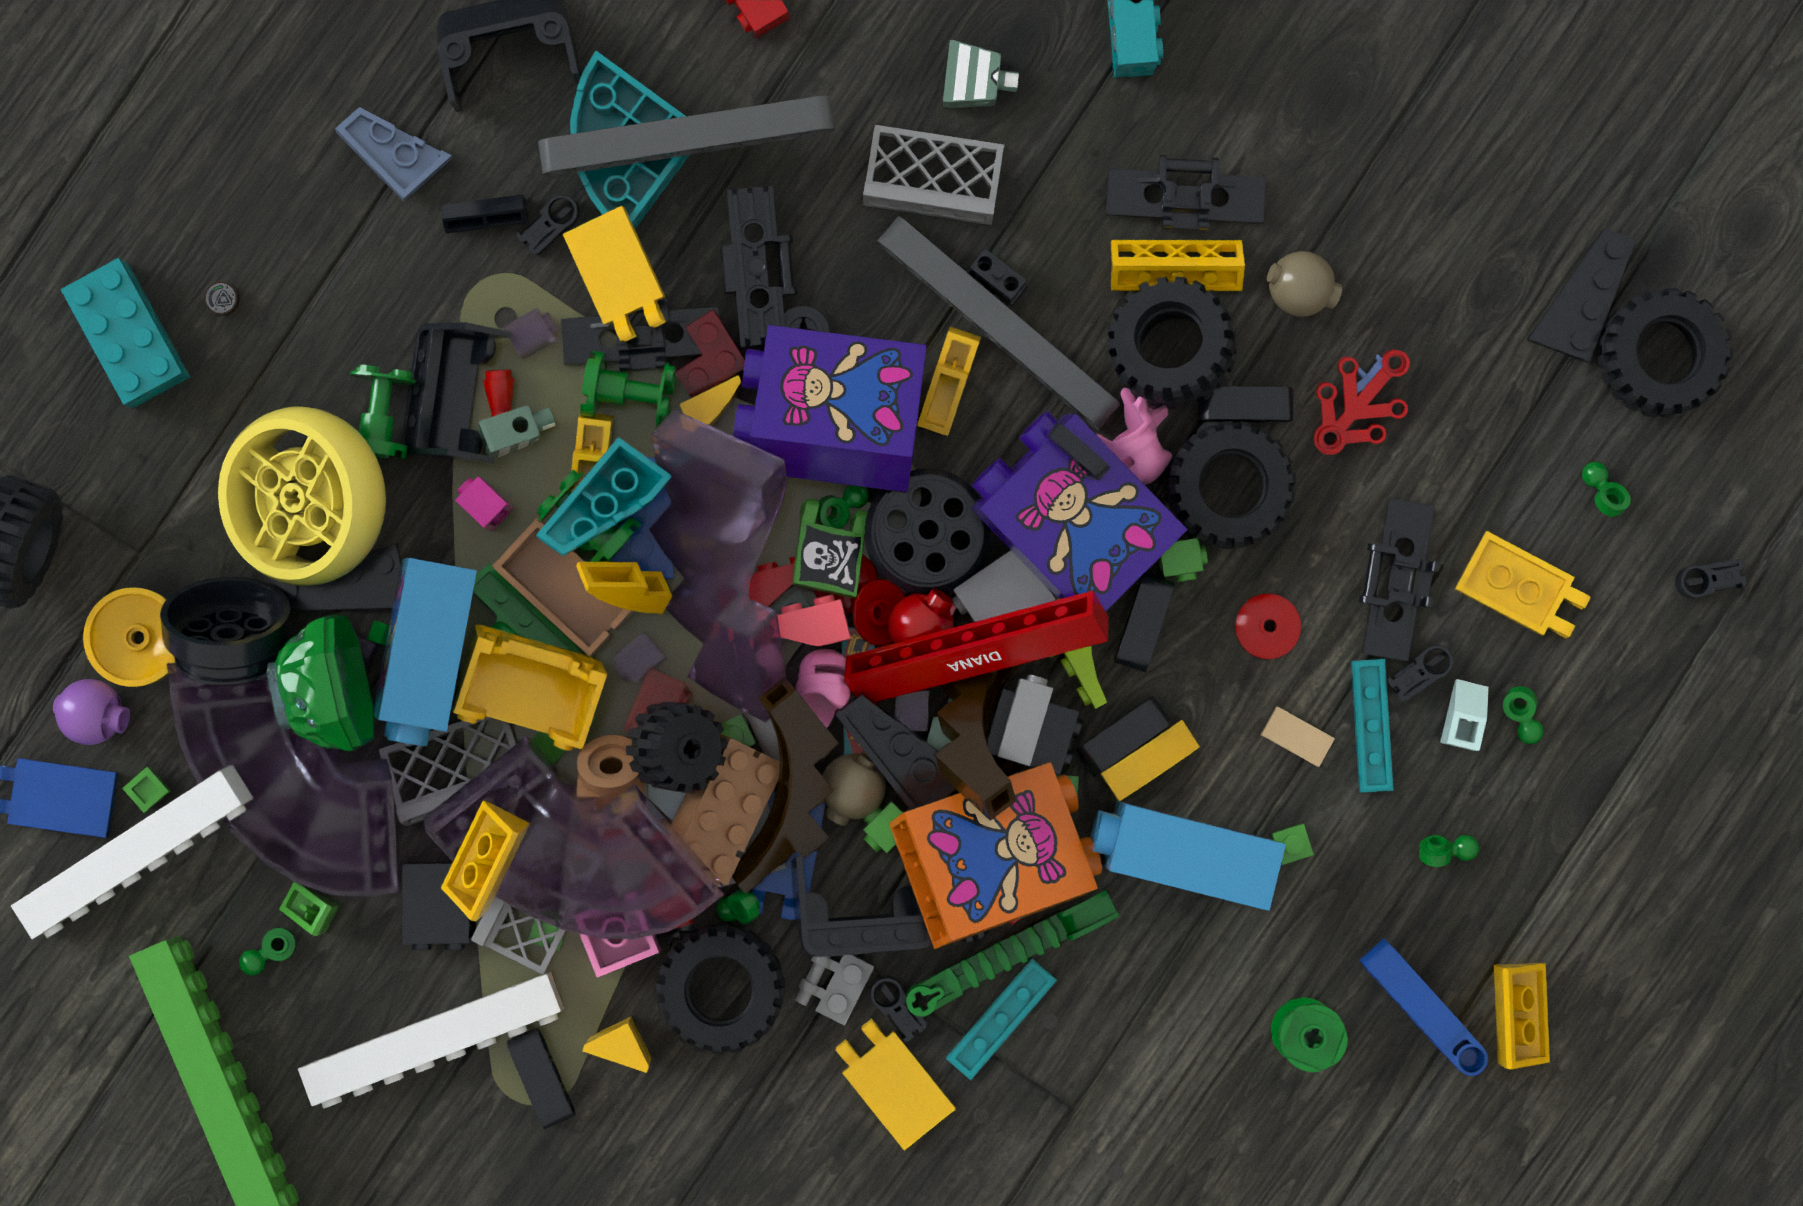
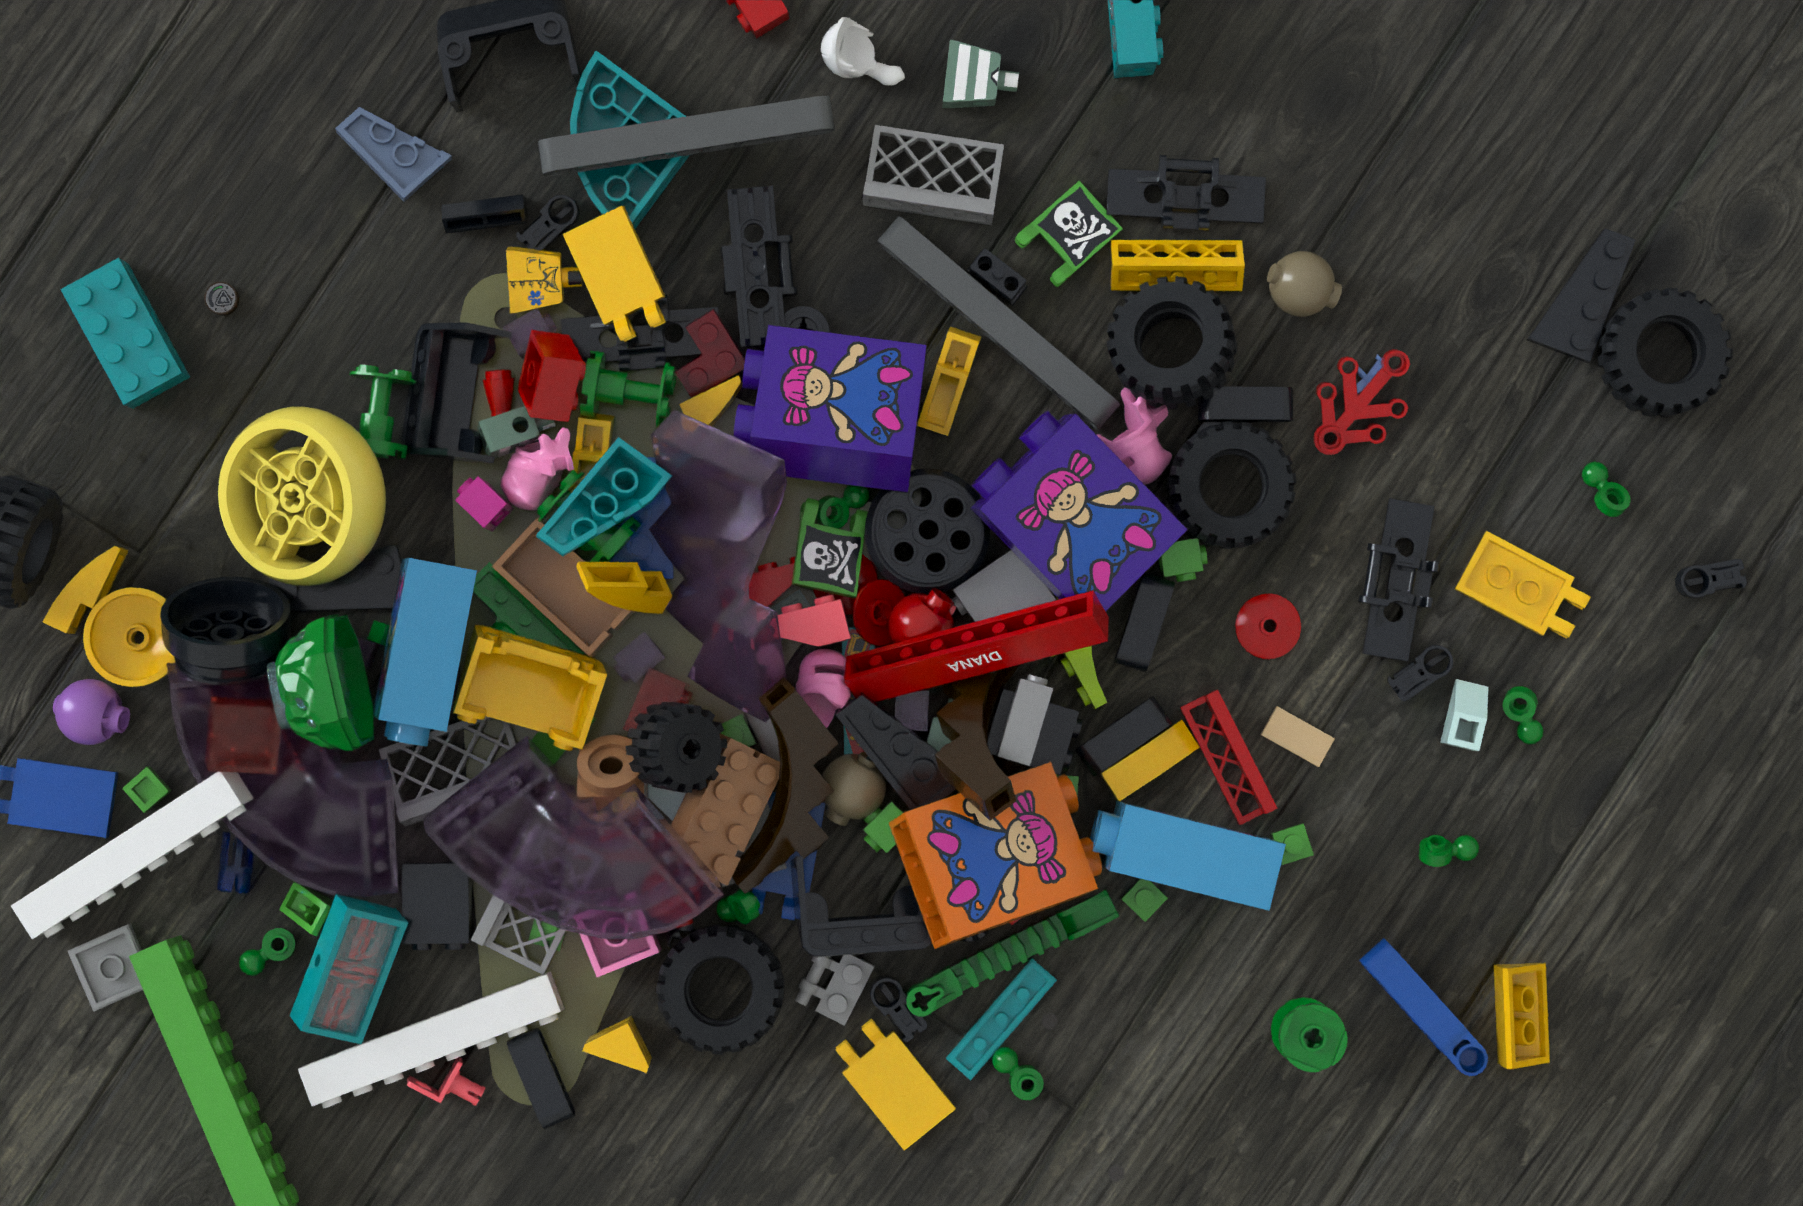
(85, 590): none -> yellow slope
(106, 967): none -> light grey plate
(235, 871): none -> clear blue arm
(242, 736): none -> clear red piece
(348, 969): none -> brick
(452, 1083): none -> coral bracket
(484, 859): yellow slope -> none
(536, 470): none -> bright pink piece
(537, 278): none -> yellow torso
(551, 376): none -> red brick
(851, 54): none -> white piece
(1006, 1061): none -> green plate
(1074, 229): none -> flag
(1078, 452): black piece -> none
(1144, 898): none -> bright green plate
(1240, 752): none -> red fence
(1372, 725): teal tile -> none

